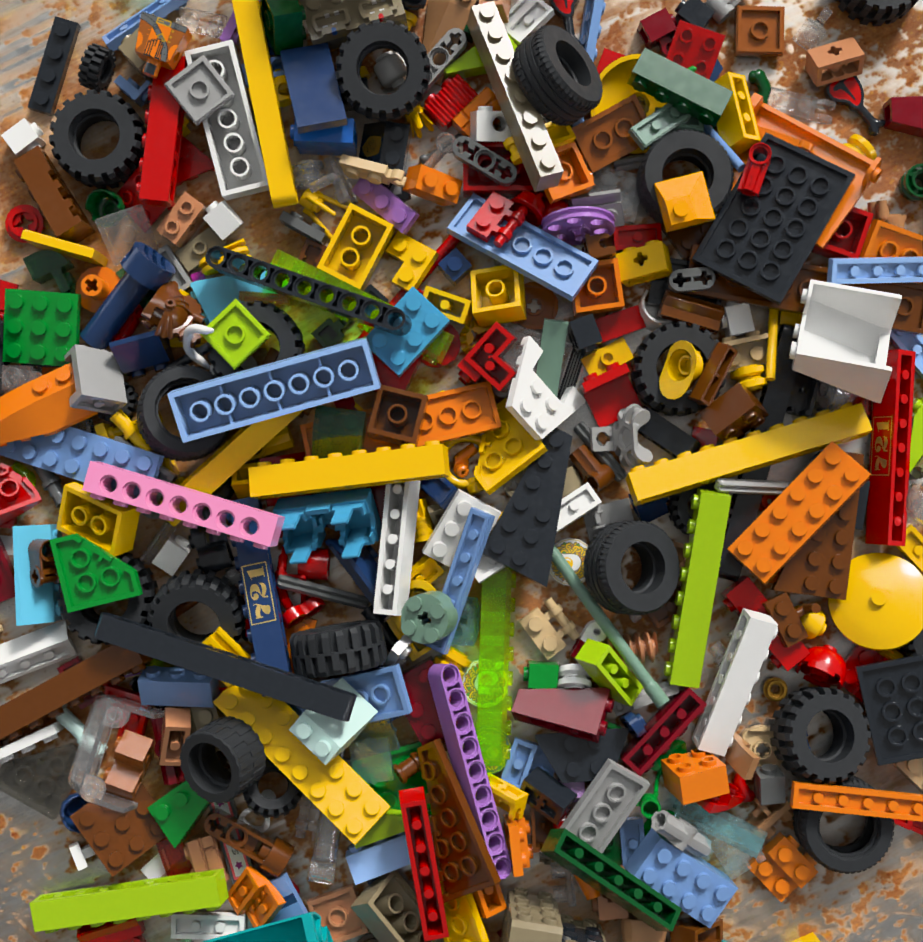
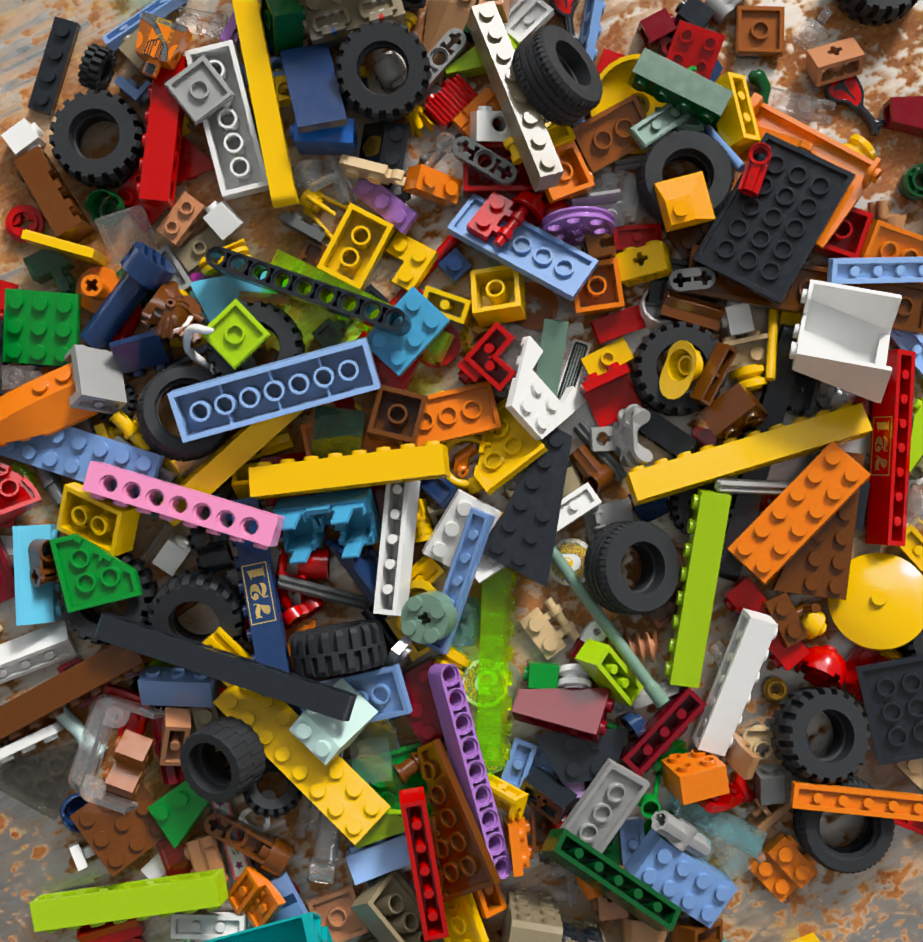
(584, 335): black brick -> none

